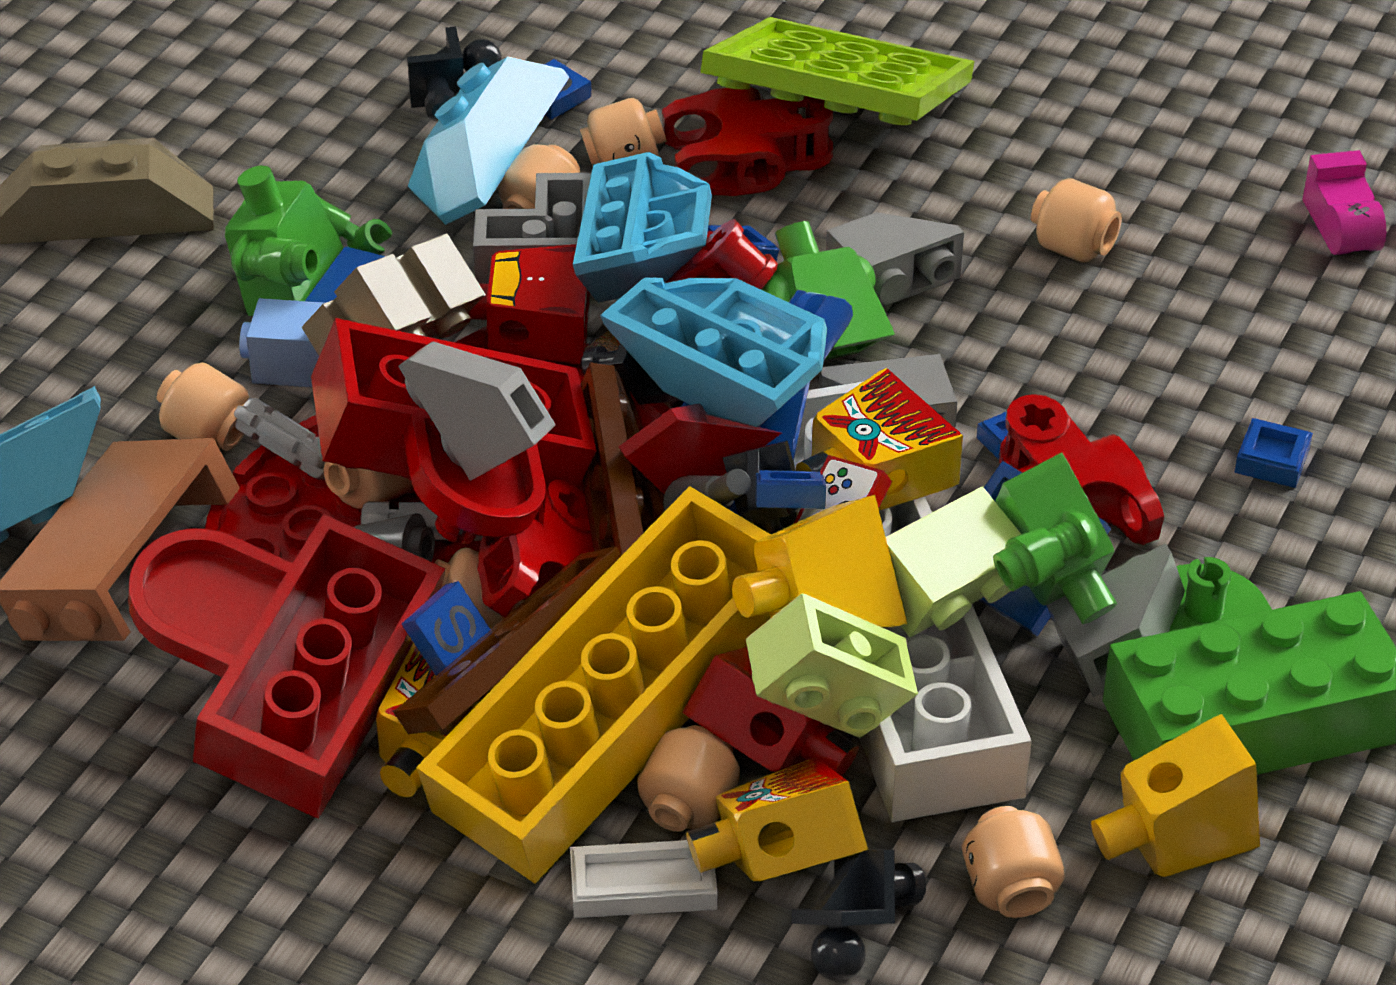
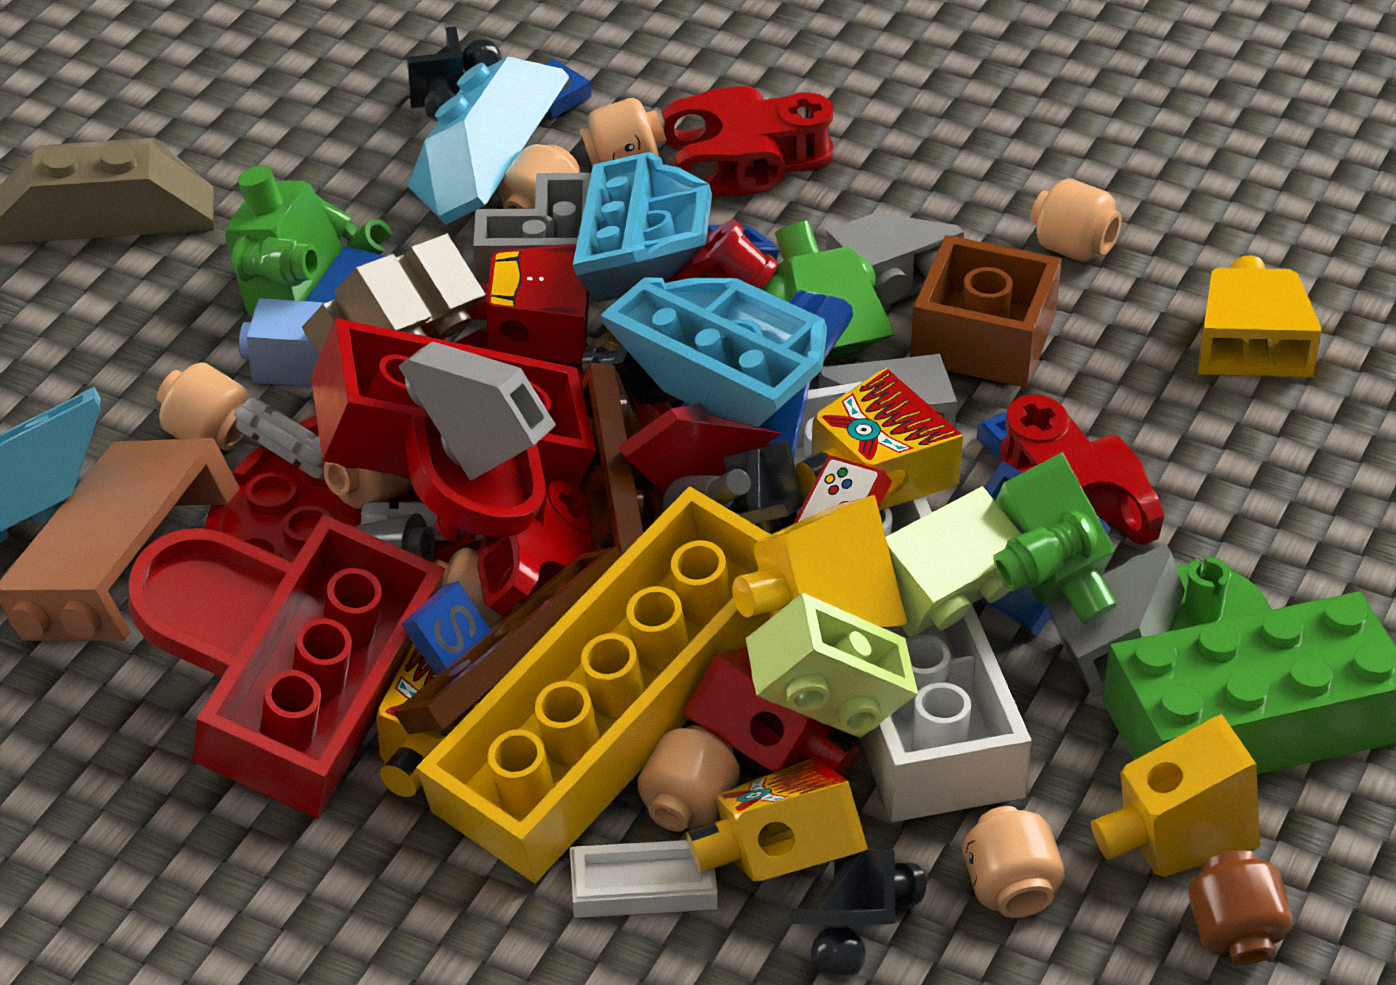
(790, 489): blue tile -> none
(837, 68): lime plate -> none
(986, 309): none -> dark orange brick
(1240, 906): none -> dark orange head
(1258, 323): none -> yellow torso
(1273, 452): blue tile -> none
(1344, 203): dark pink leg -> none

